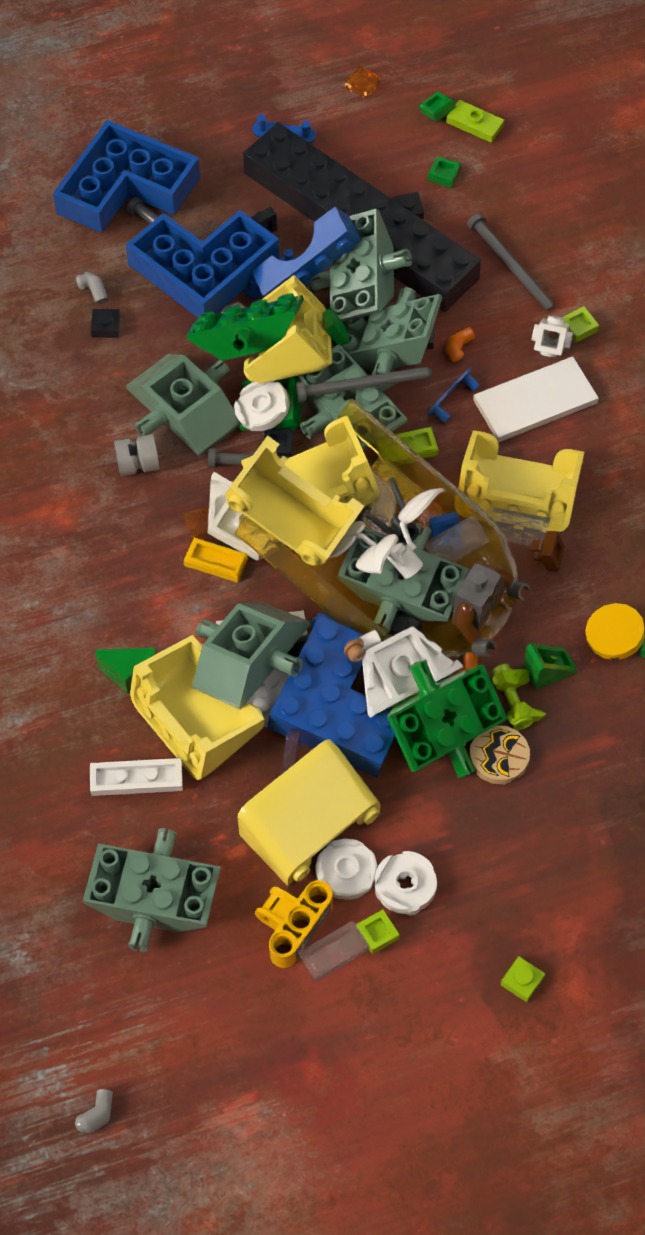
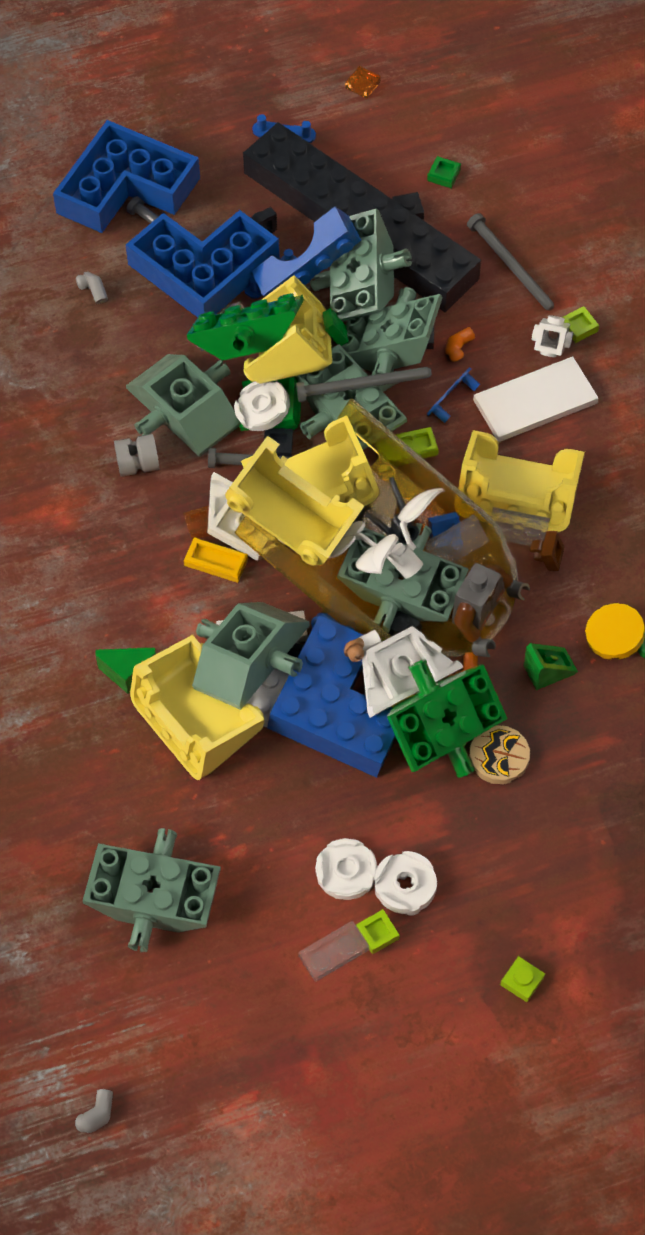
(105, 323): black plate -> none
(136, 777): white plate -> none
(284, 910): yellow beam -> none
(291, 749): tile -> none
(306, 811): light yellow windscreen -> none
(437, 106): green tile -> none
(475, 121): lime plate -> none
(508, 680): lime piece -> none

